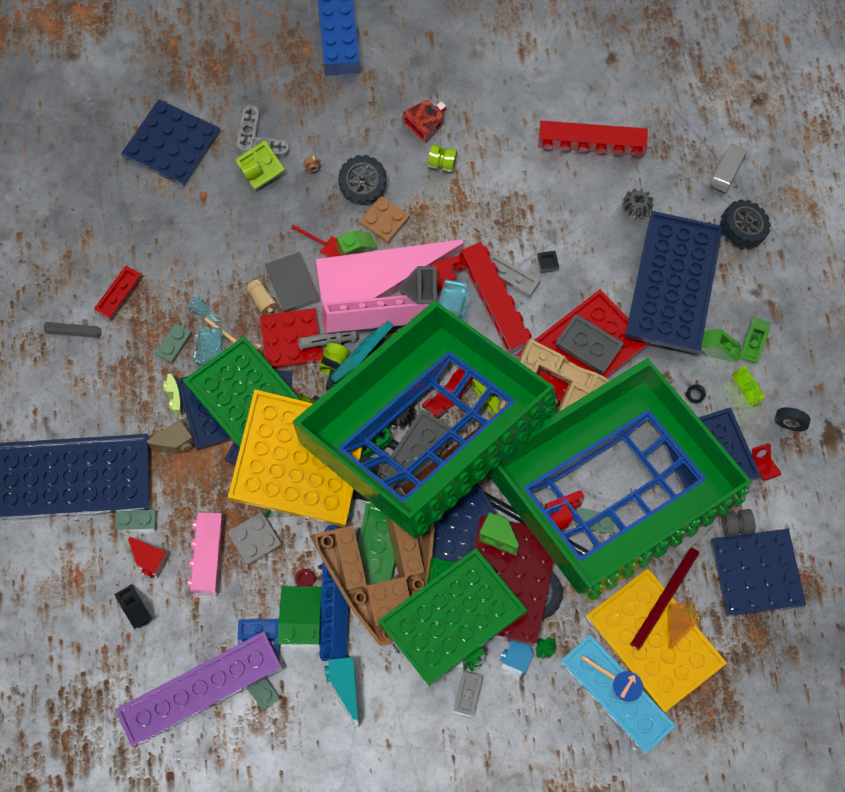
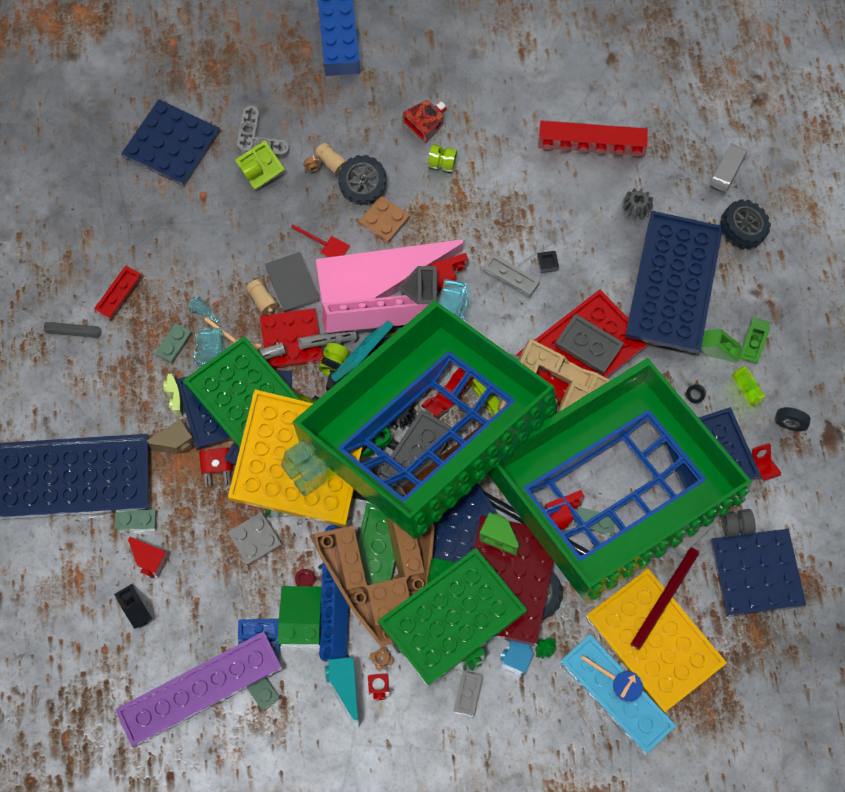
(206, 554): bright pink brick -> none
(213, 463): none -> red piece
(273, 351): none -> light grey pin
(303, 461): none -> clear light blue piece
(330, 158): none -> tan piece
(355, 243): bright green slope -> none
(379, 664): none -> medium nougat plate
(381, 694): none -> red bracket
(495, 297): red brick -> none
(680, 622): clear yellow slope -> none

